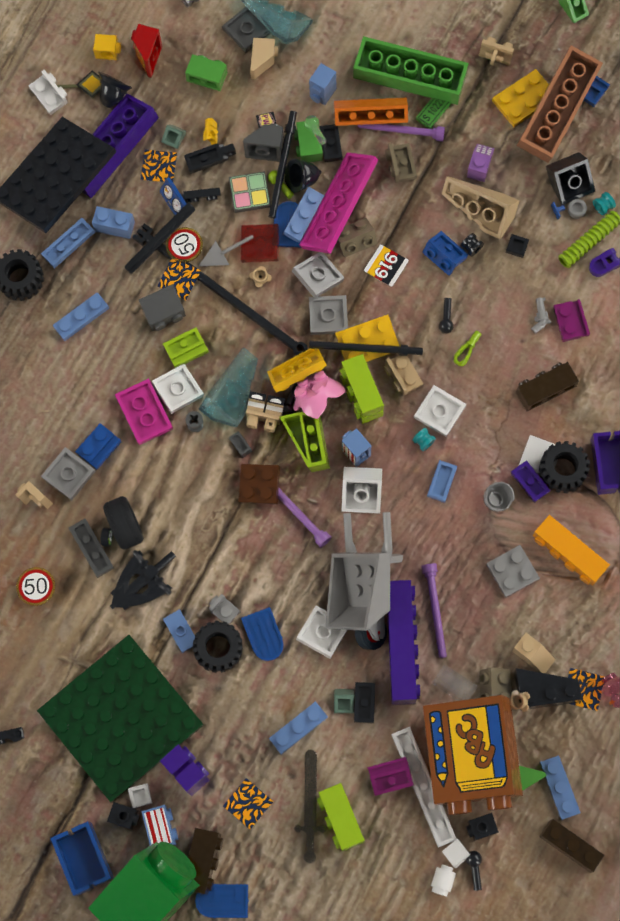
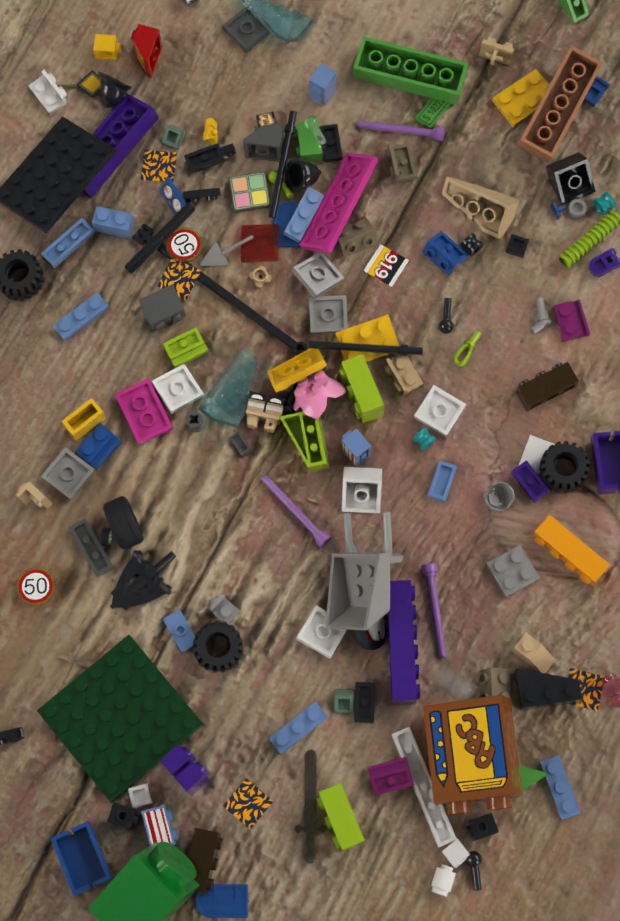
(84, 419): none -> yellow brick
(206, 72): bright green brick -> none
(259, 484): reddish brown plate -> none
(263, 55): tan slope -> none
(263, 634): blue window -> none
(371, 111): orange brick -> none
(480, 162): medium lavender slope -> none
(514, 700): tan plate -> none
(572, 846): dark brown brick -> none

